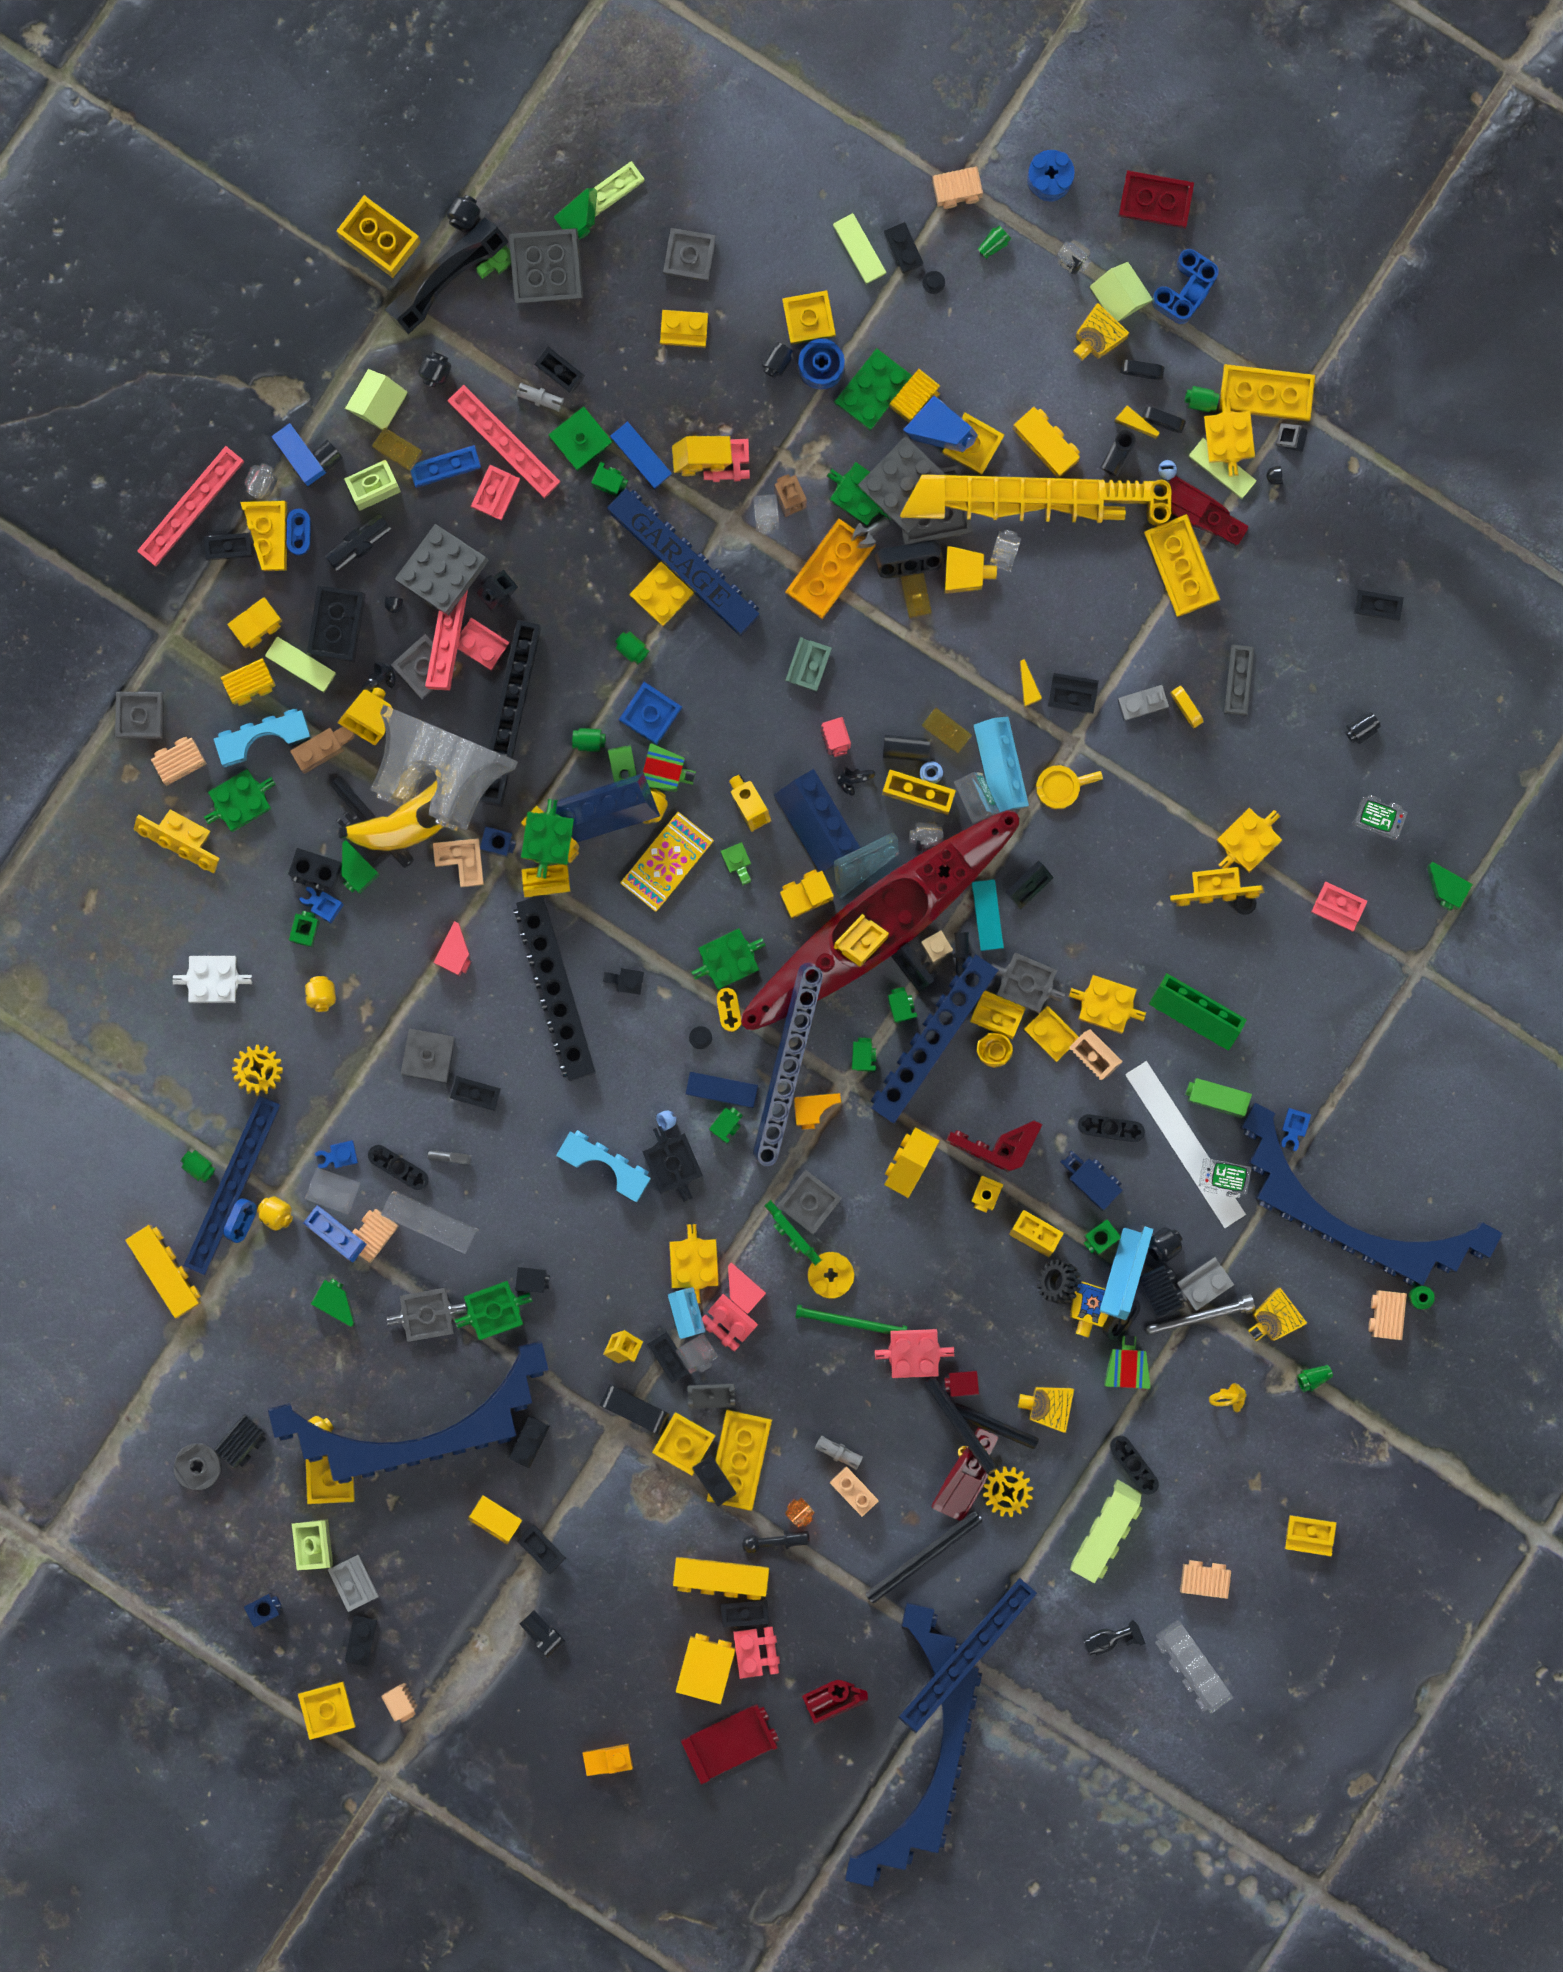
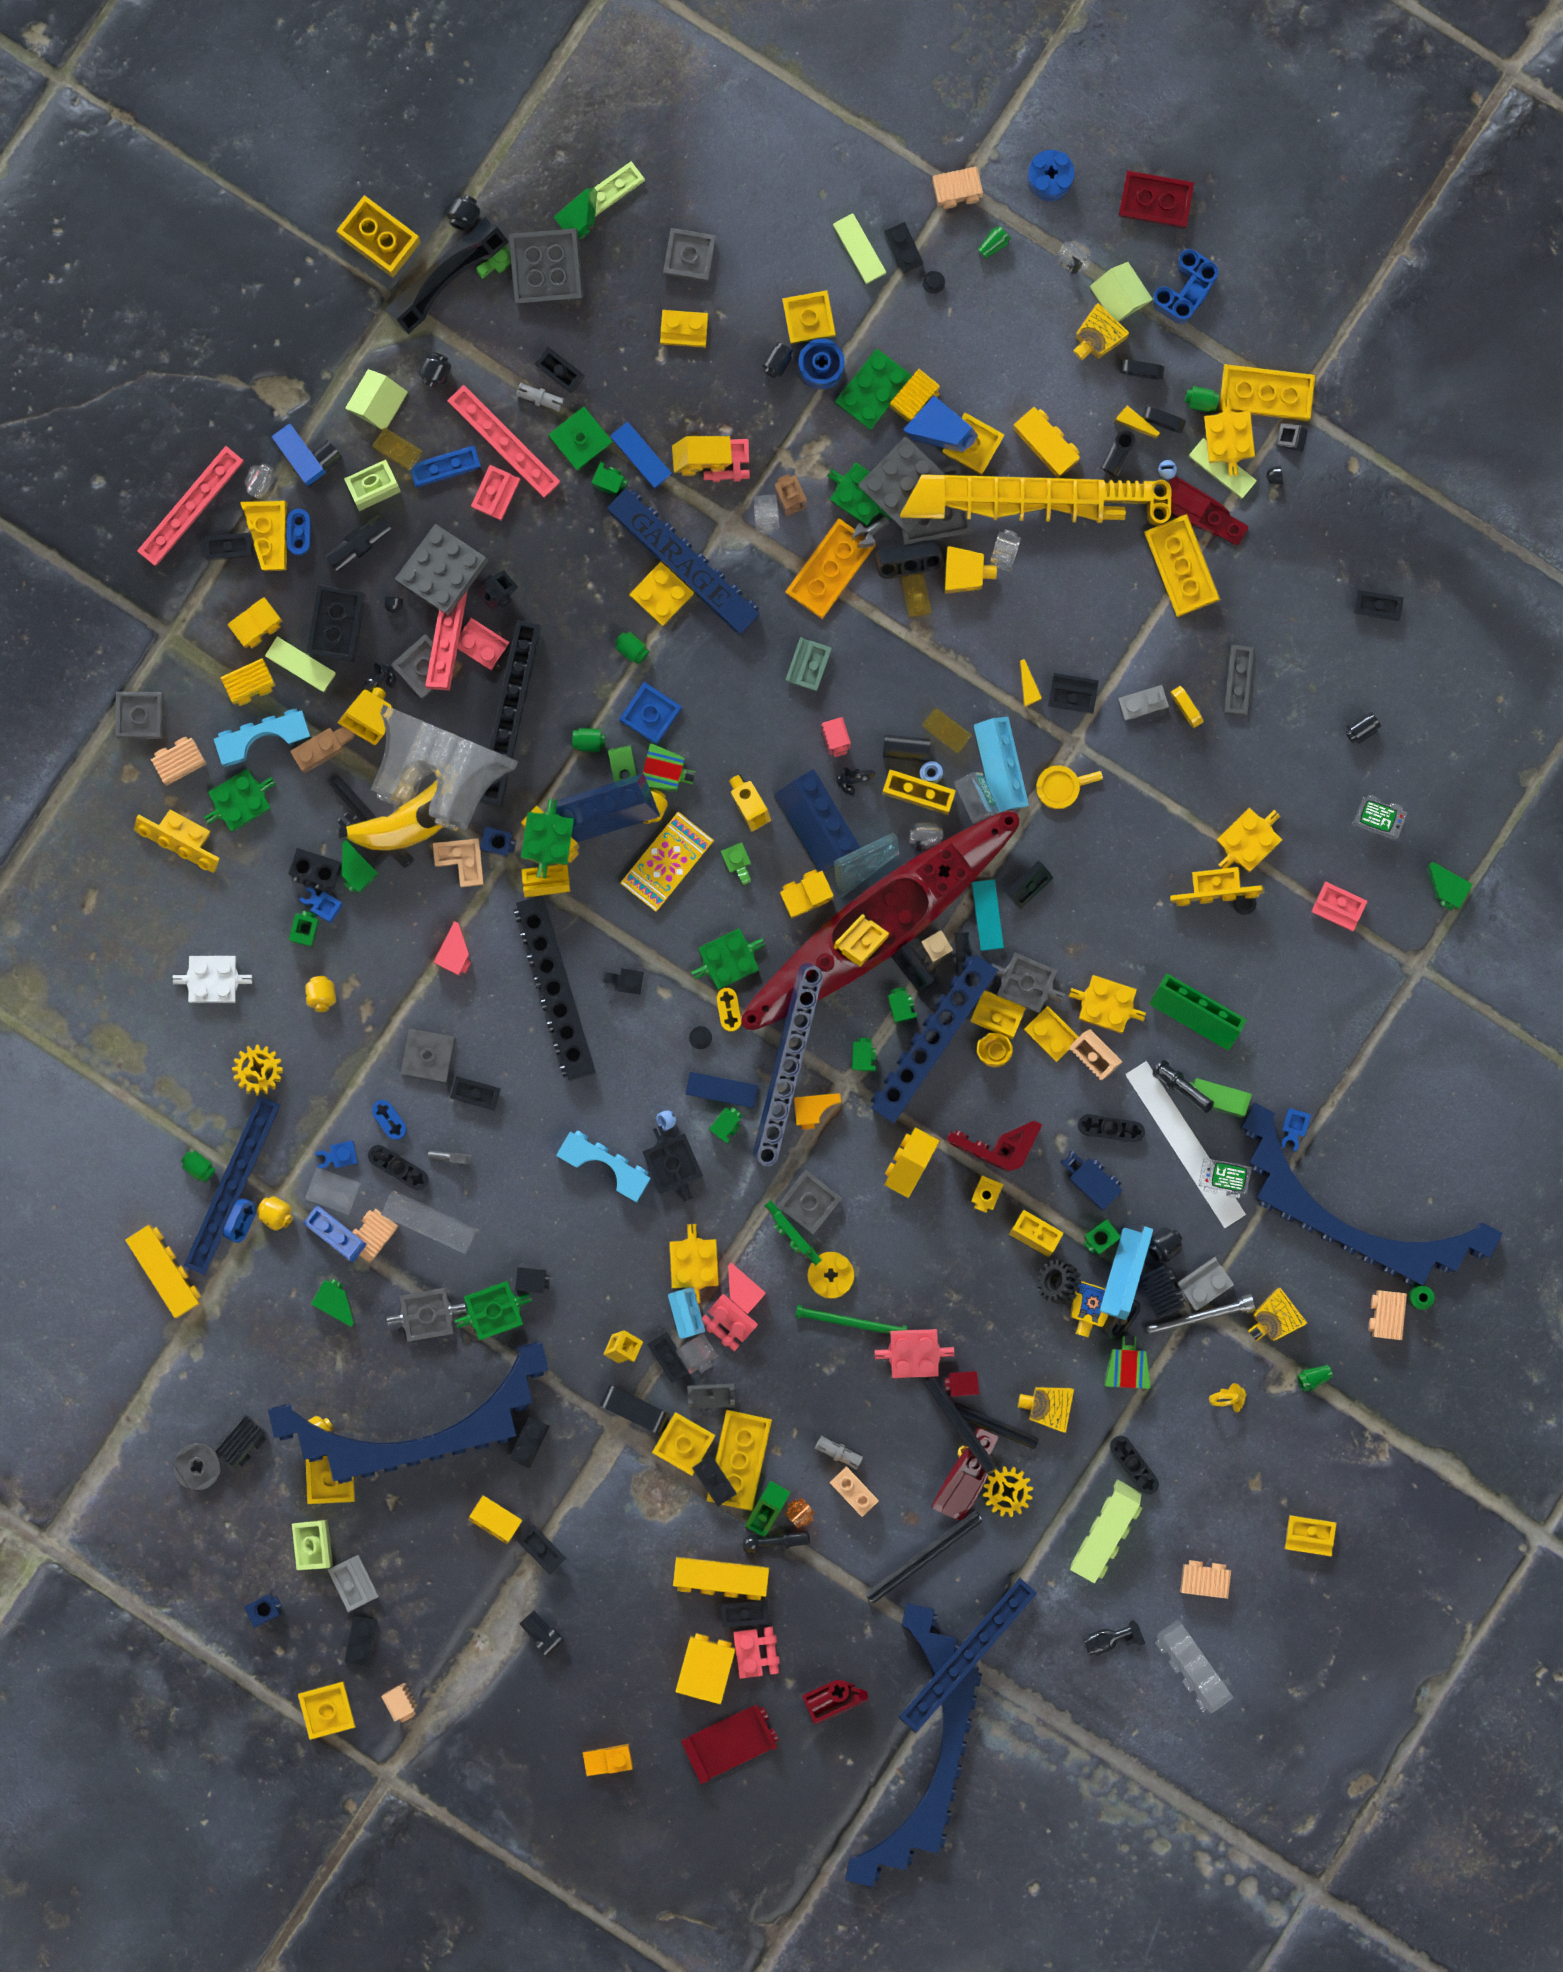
(384, 1123): none -> blue beam
(767, 1509): none -> green slope
(1175, 1081): none -> black pin

